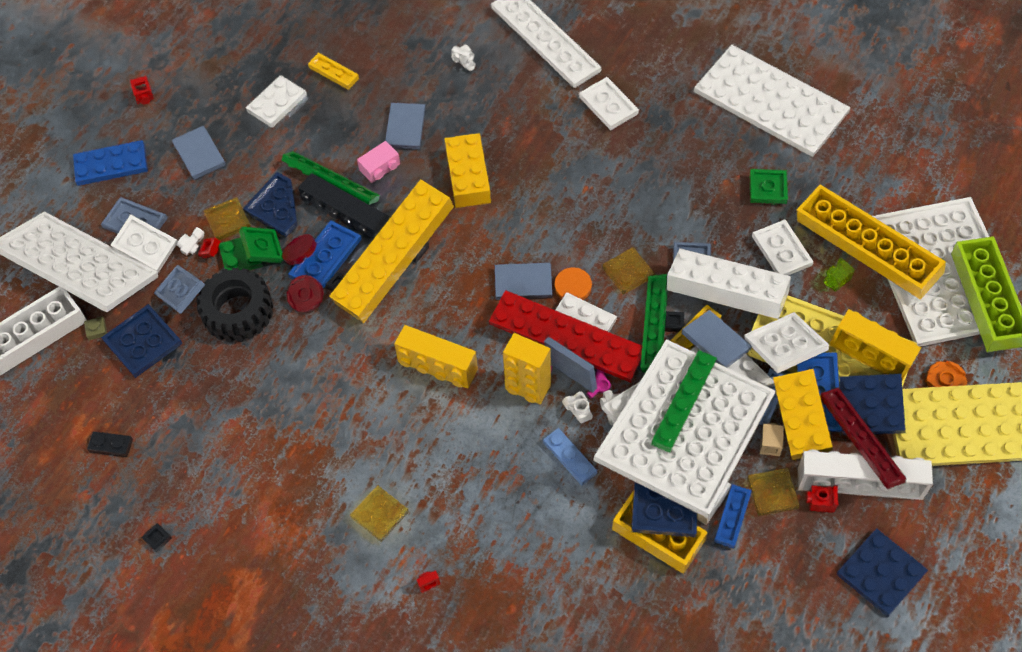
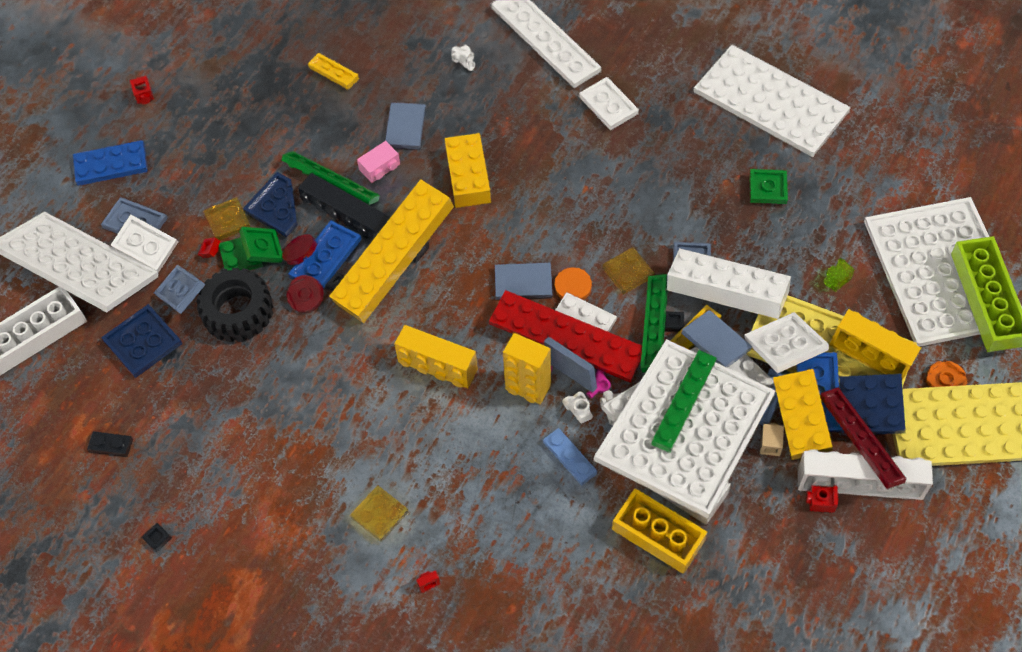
(95, 328): olive plate -> none
(189, 244): white plate -> none
(198, 152): sand blue tile -> none
(276, 101): white plate -> none
(661, 515): dark blue plate -> none
(733, 516): blue plate -> none
(773, 491): clear yellow plate -> none
(782, 248): white plate -> none
(871, 241): yellow brick -> none
(882, 572): dark blue plate -> none

